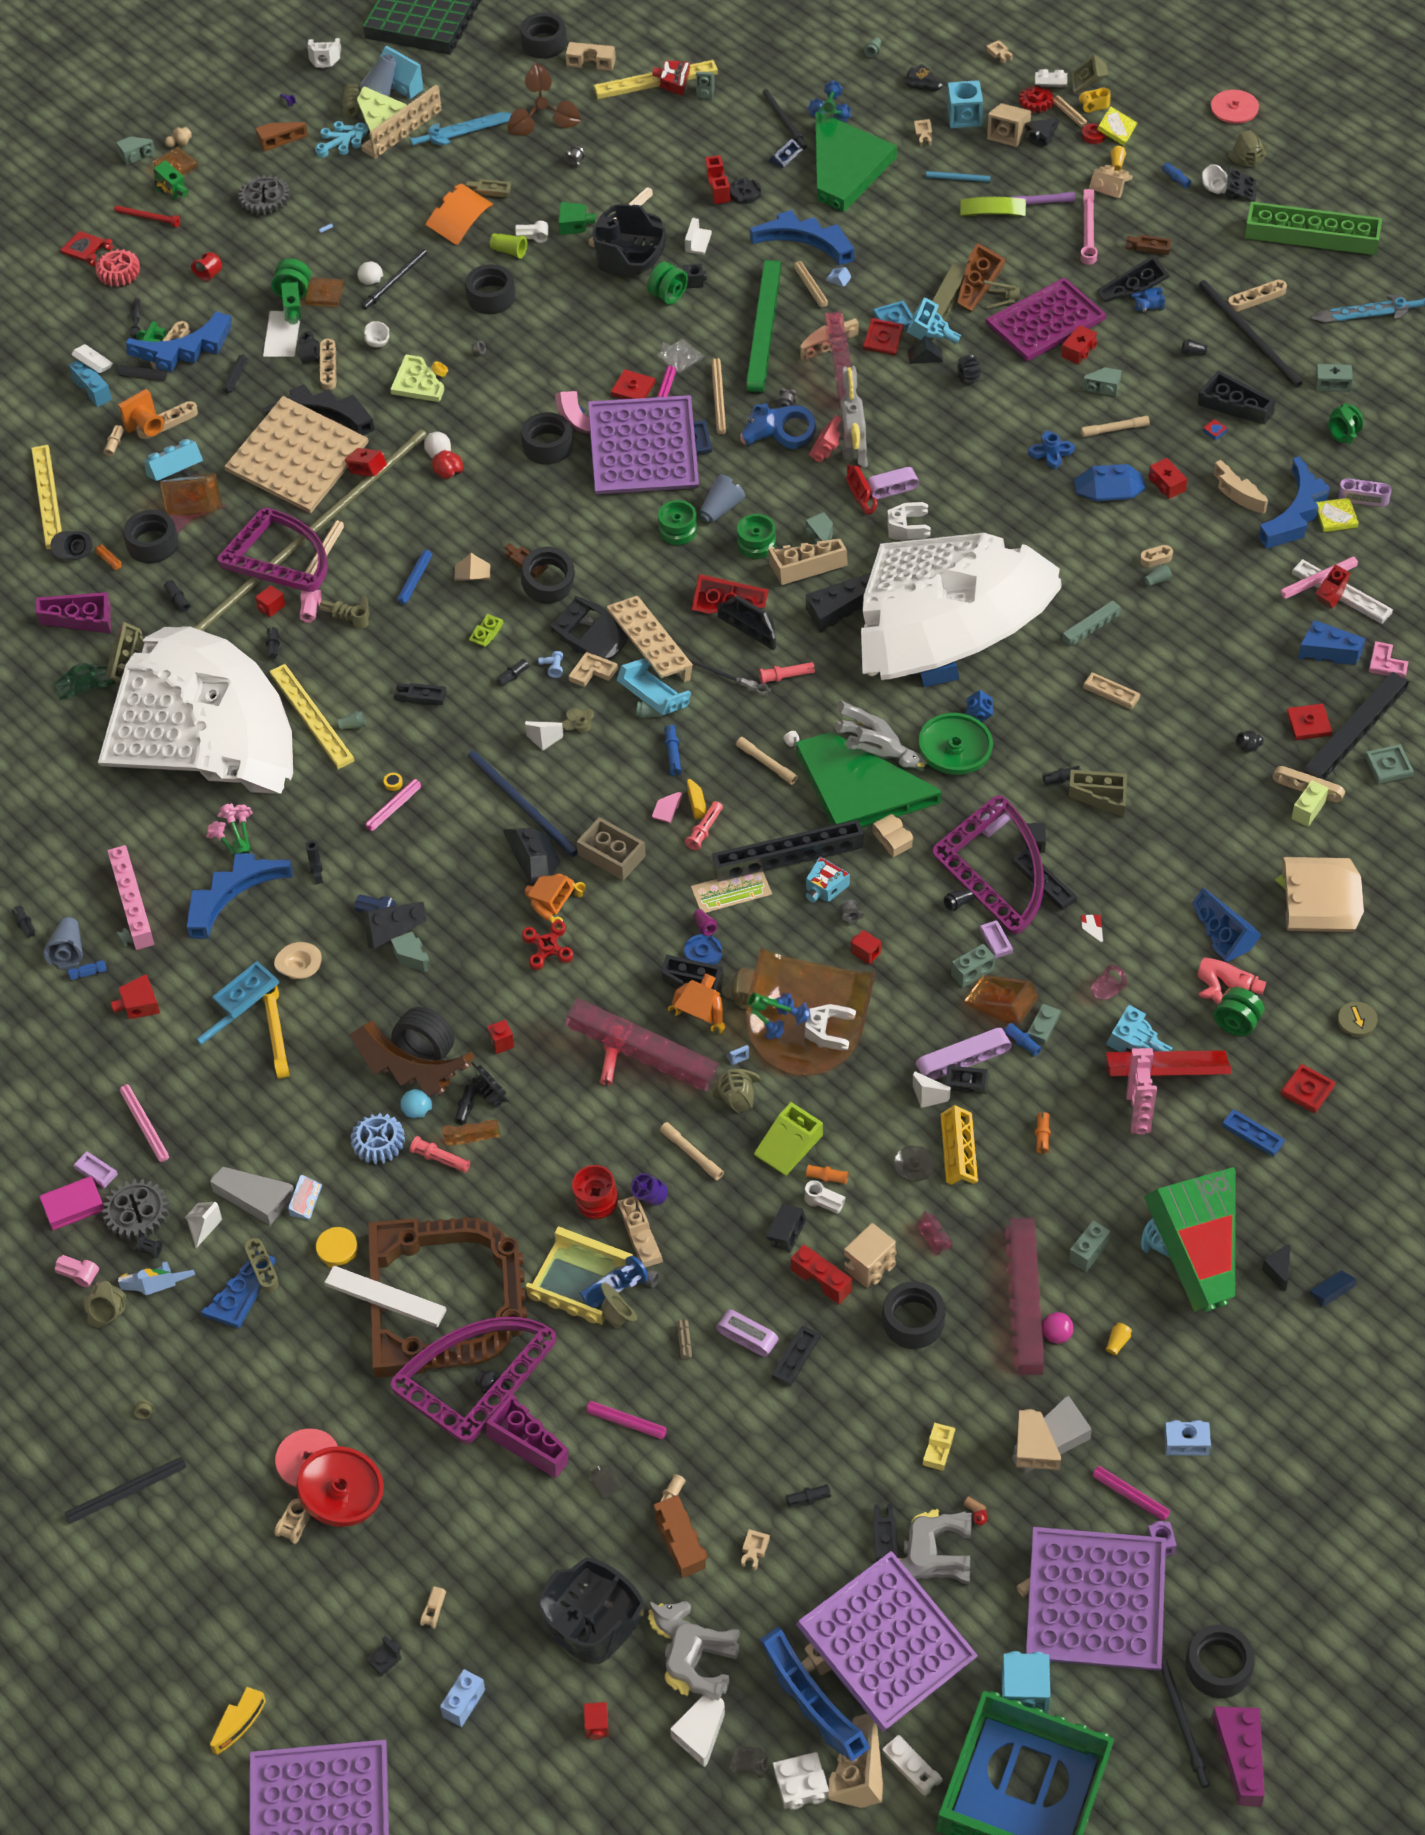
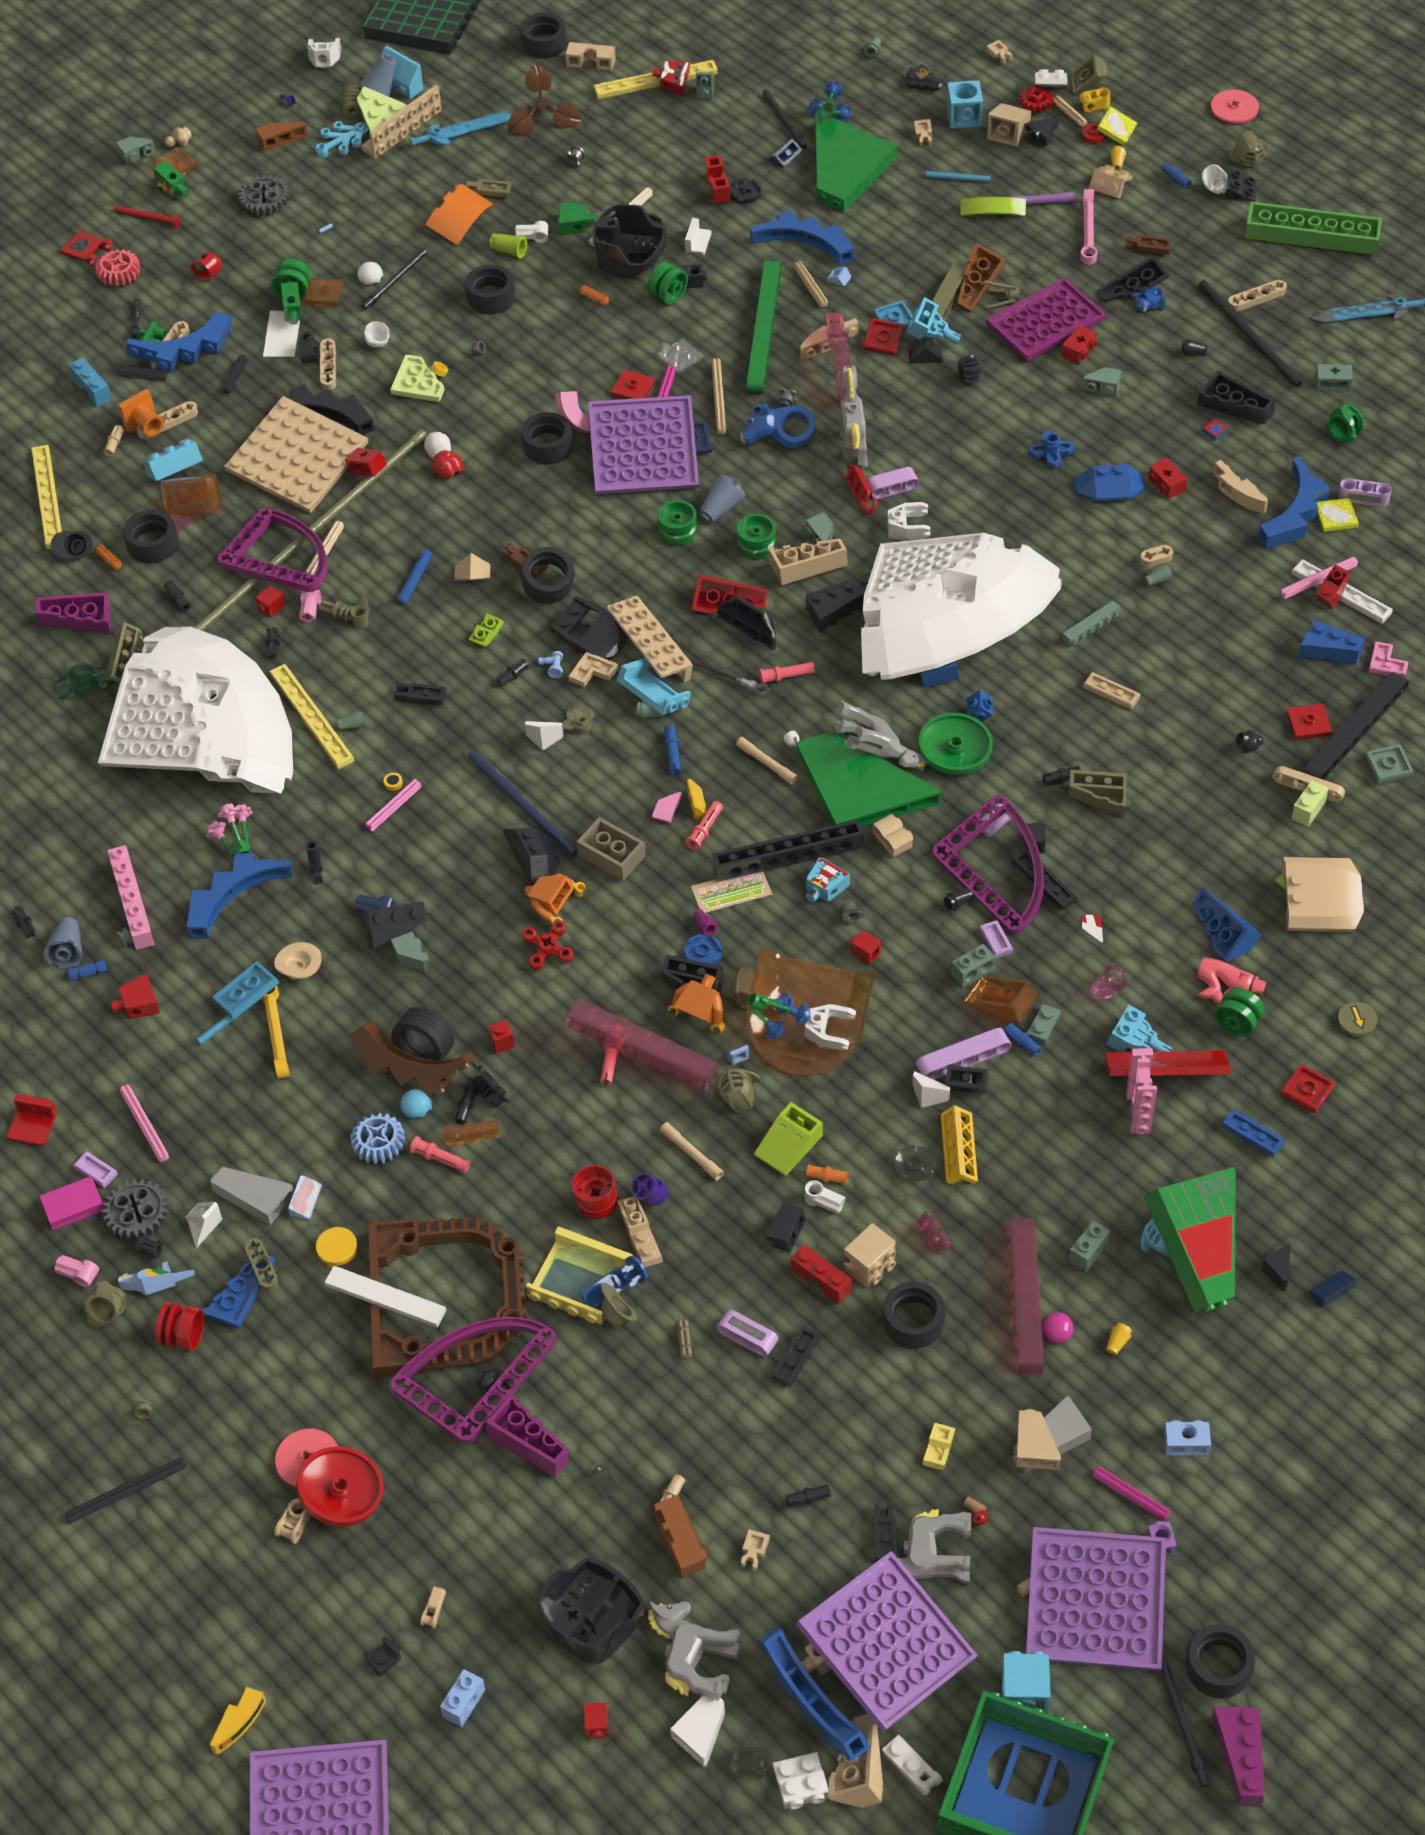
(33, 1120): none -> red bracket
(92, 359): white plate -> none
(179, 1326): none -> red wheel
(594, 295): none -> orange axle
(626, 1420): dark pink axle -> none
(653, 1277): flat silver hinge -> none
(826, 440): coral plate -> none
(1042, 1133): orange pin -> none
(1126, 424): tan piece -> none

